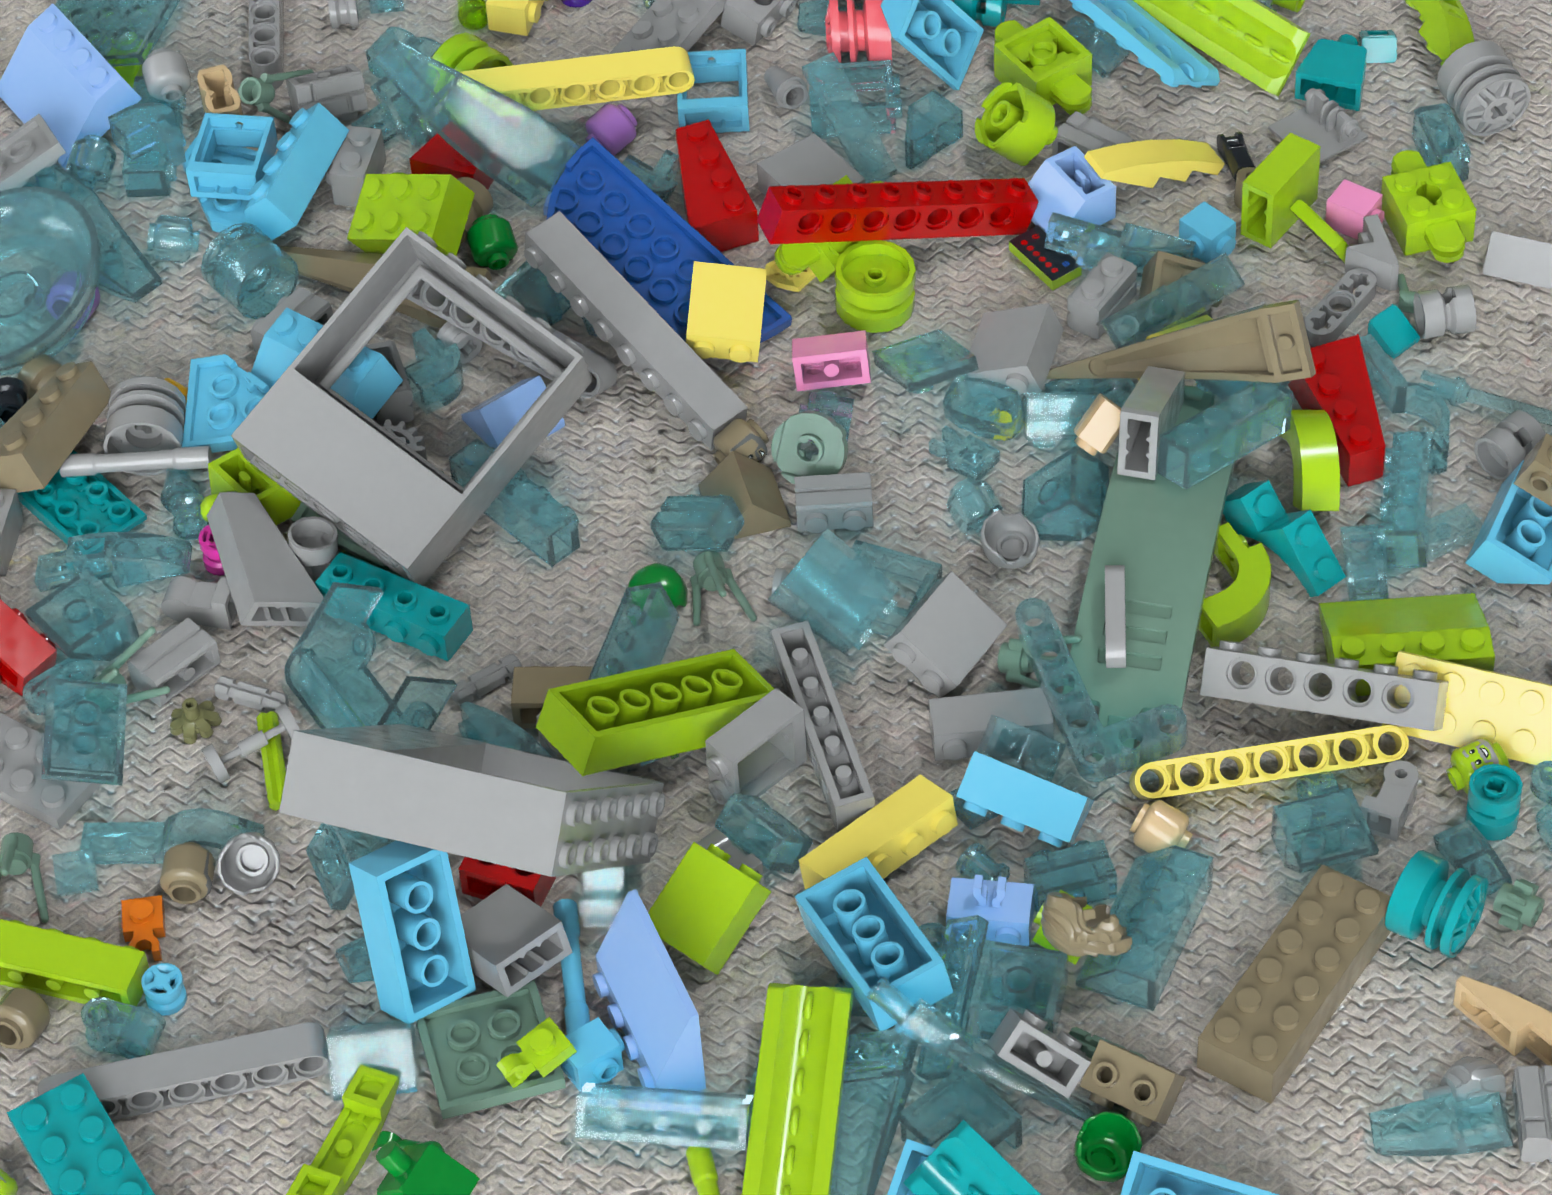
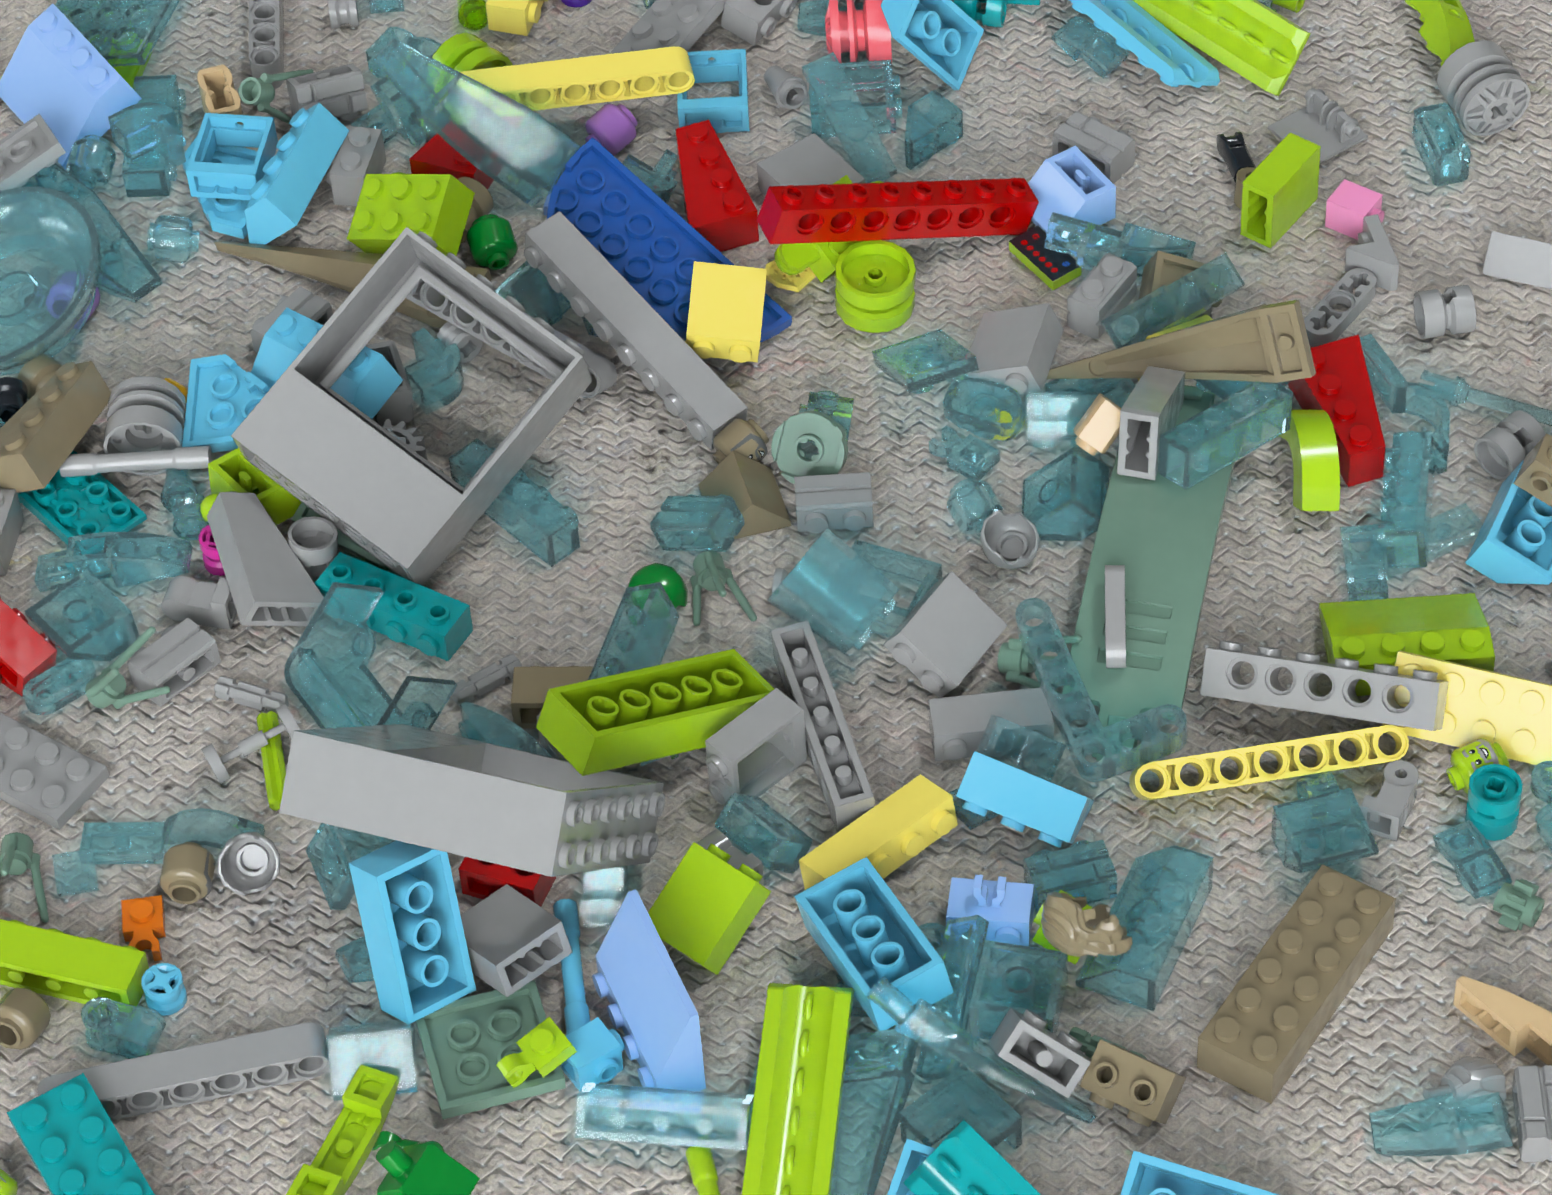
(83, 731): clear light blue slope -> none
(166, 75): light grey head -> none
(194, 719): olive plant -> none
(249, 270): clear light blue wheel -> none
(500, 413): light blue slope -> none
(831, 360): bright pink brick -> none
(976, 861): clear light blue bush -> none
(1016, 123): lime brick -> none
(1046, 62): lime brick -> none
(1106, 1146): green hair -> none
(1148, 160): light yellow slope -> none
(1160, 827): tan head -> none
(1210, 230): medium azure brick -> none
(1244, 604): lime arch -> none
(1293, 536): teal arch -> none
(1320, 229): lime tile -> none
(1336, 69): teal torso -> none
(1380, 45): slope -> none
(1393, 331): teal slope -> none
(1405, 296): sand green hand -> none
(1427, 207): lime brick -> none
(1433, 902): teal wheel -> none

